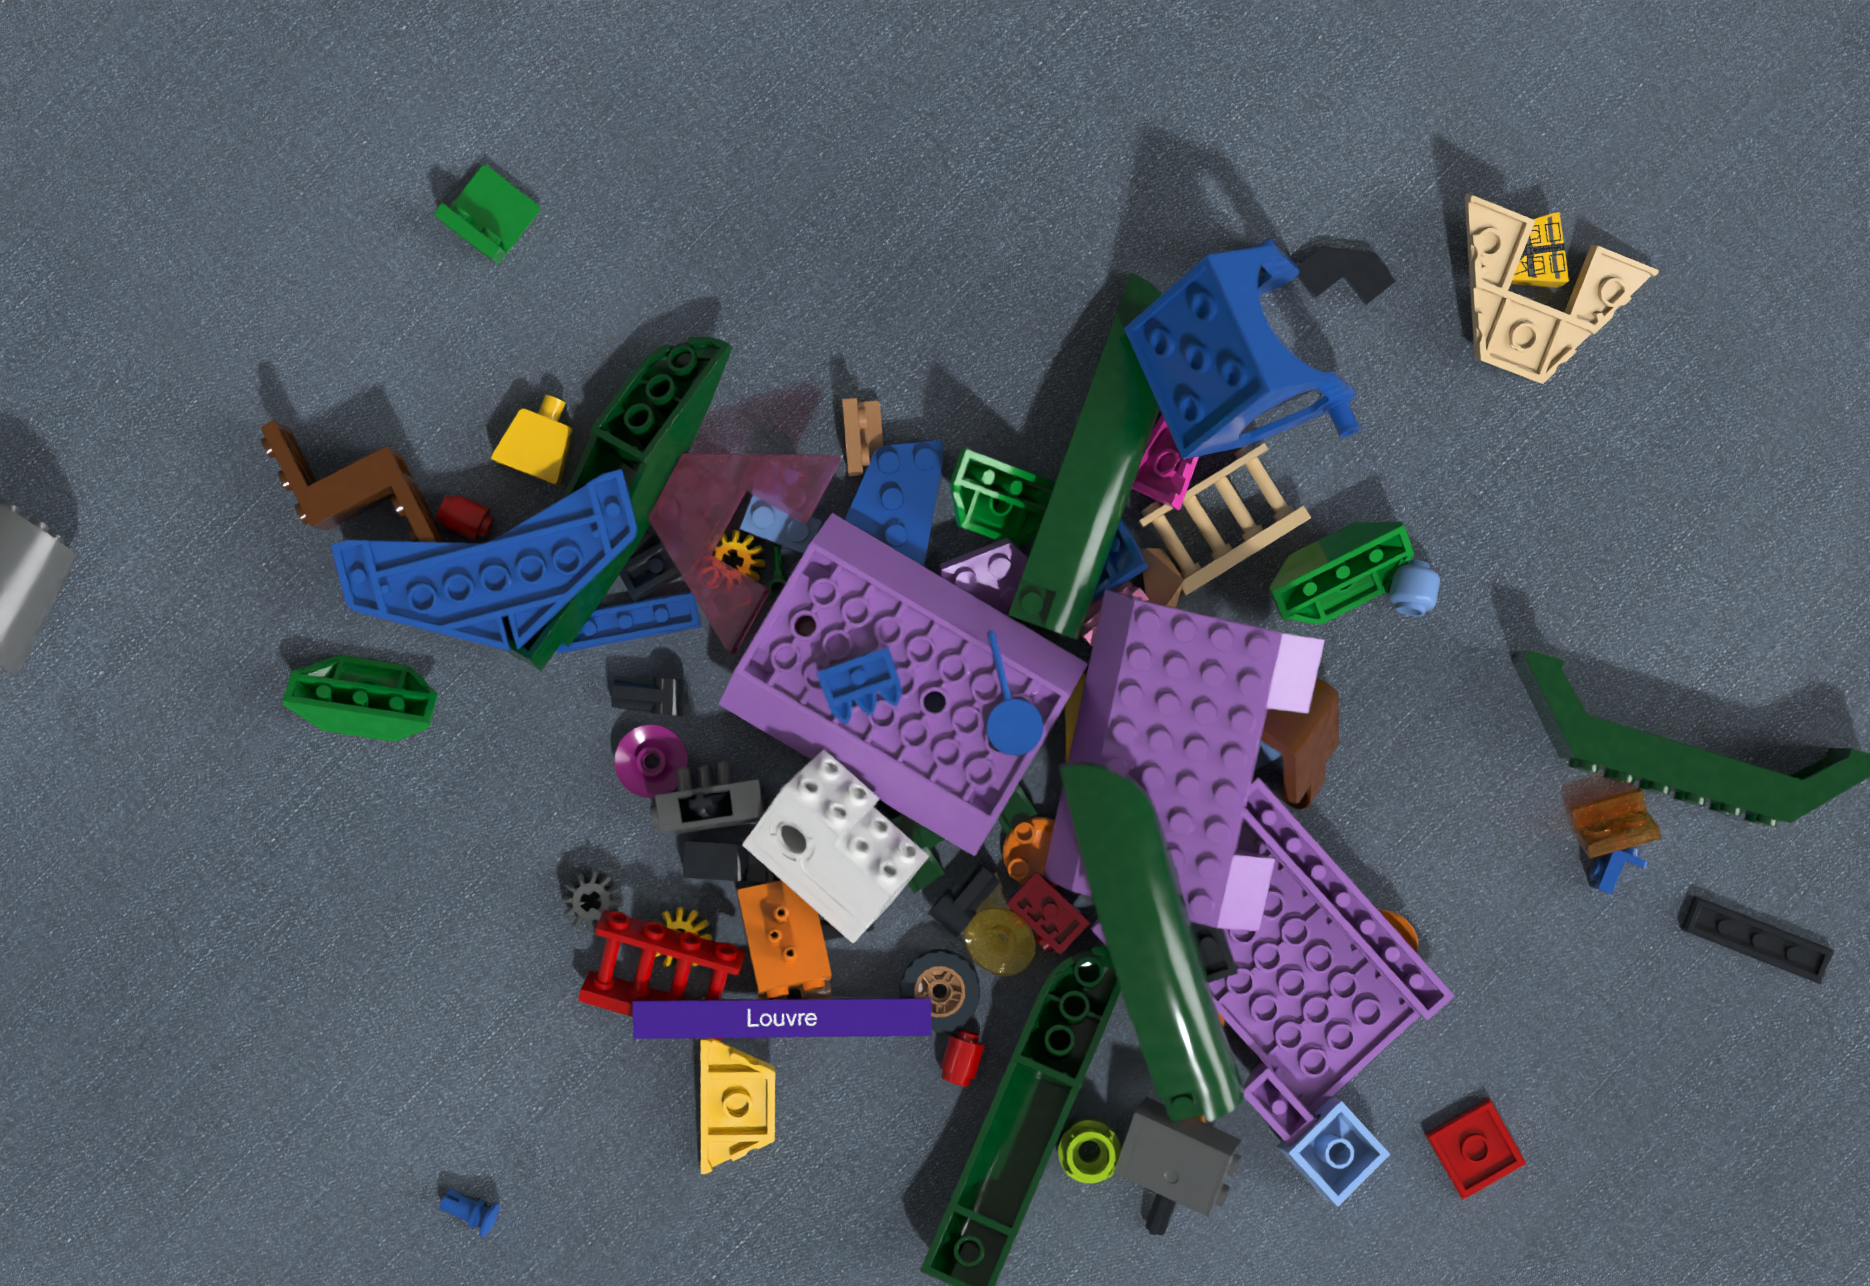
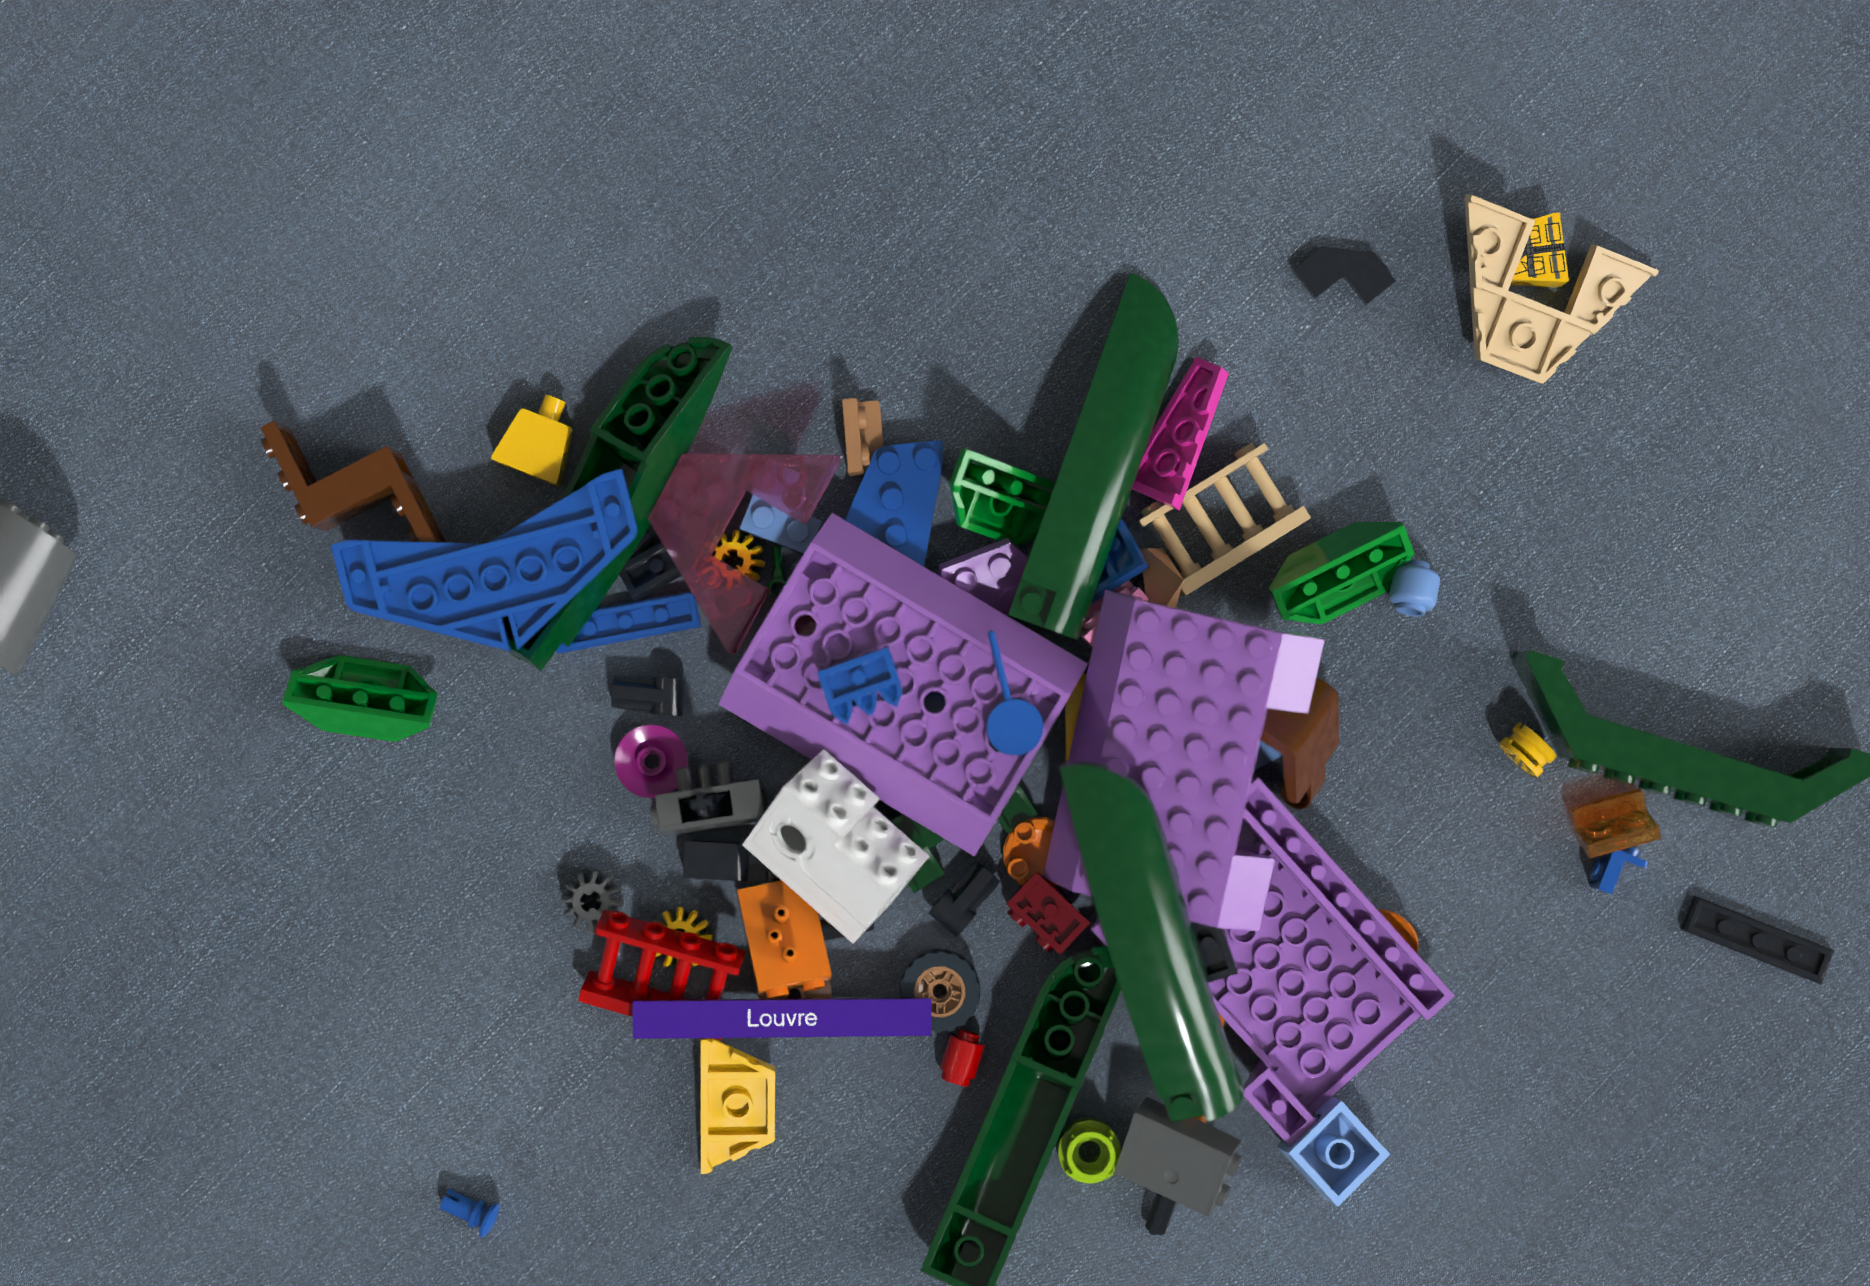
(465, 517): red brick -> none
(489, 214): green bracket -> none
(994, 952): clear yellow dish -> none
(1220, 361): blue piece -> none
(1475, 1148): red tile -> none
(1526, 749): none -> yellow wheel

